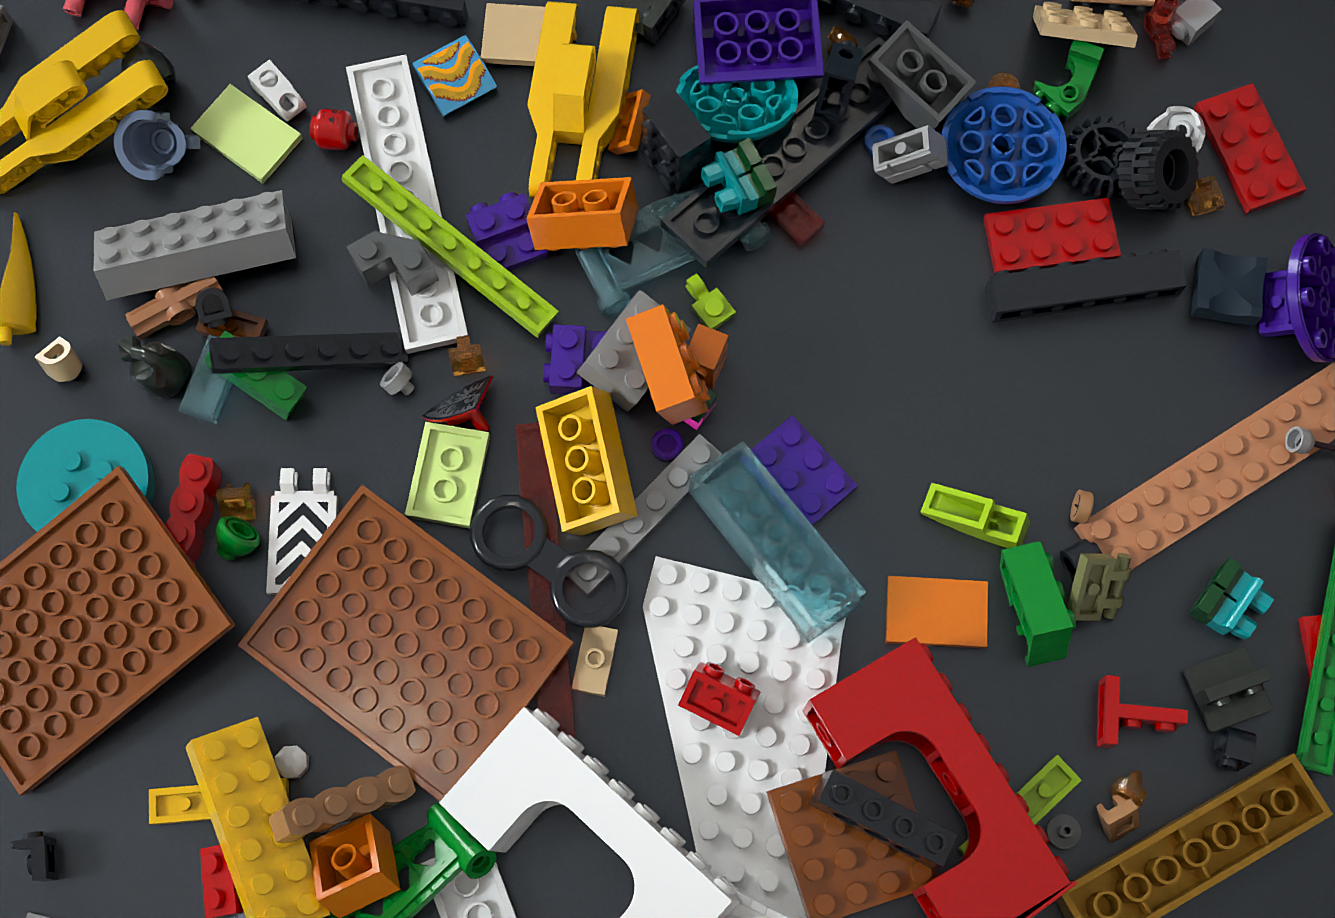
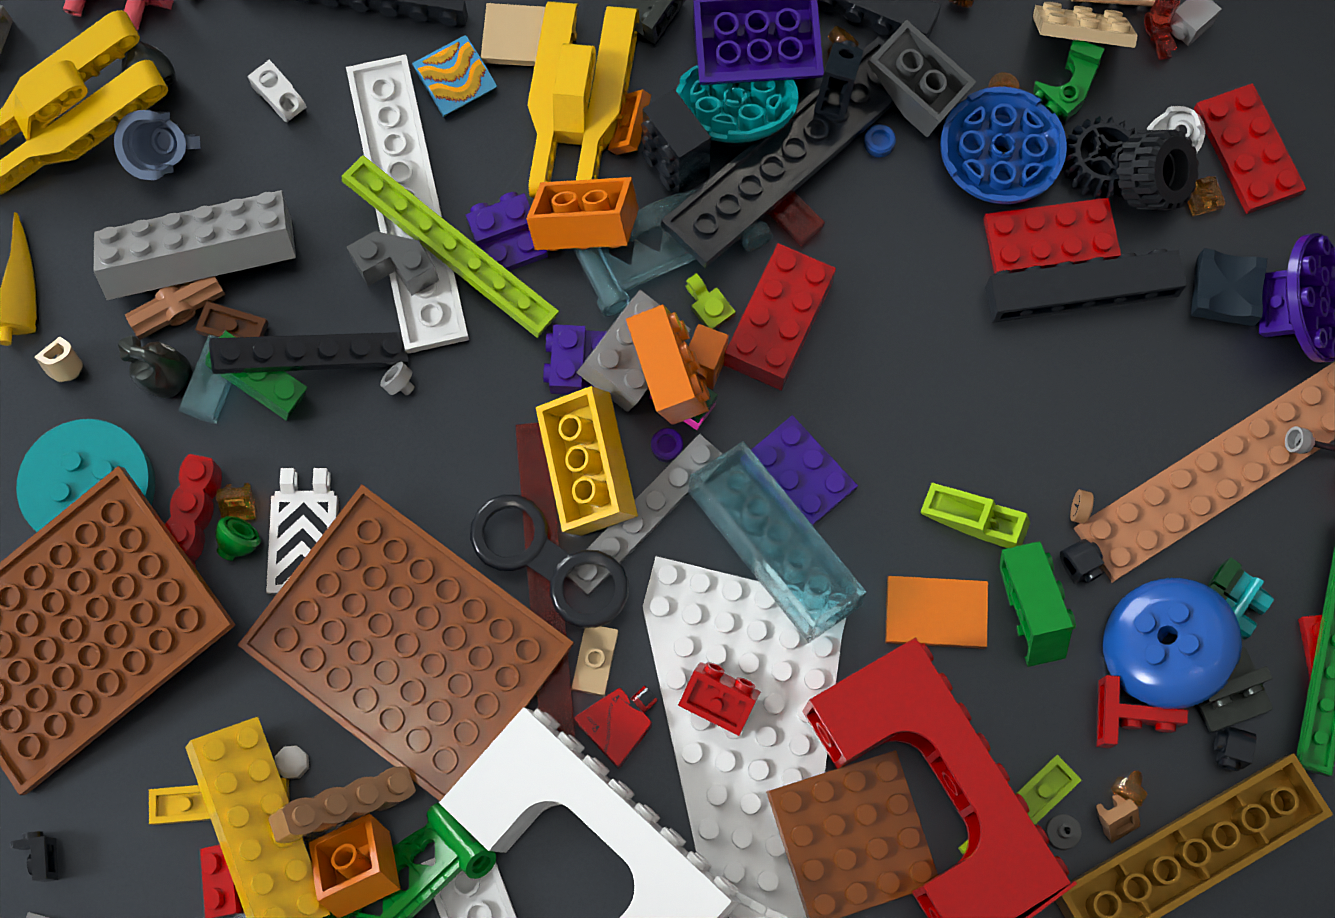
(213, 307): black plate -> none
(246, 133): yellowish green tile -> none
(333, 129): red head -> none
(447, 475): yellowish green plate -> none
(462, 406): shield -> none
(466, 357): clear orange tile -> none
(618, 723): none -> red torso
(744, 179): teal hips -> none
(779, 316): none -> red brick
(883, 819): black brick -> none
(909, 154): light grey brick -> none
(1091, 586): olive plate -> none
(1191, 666): none -> blue brick

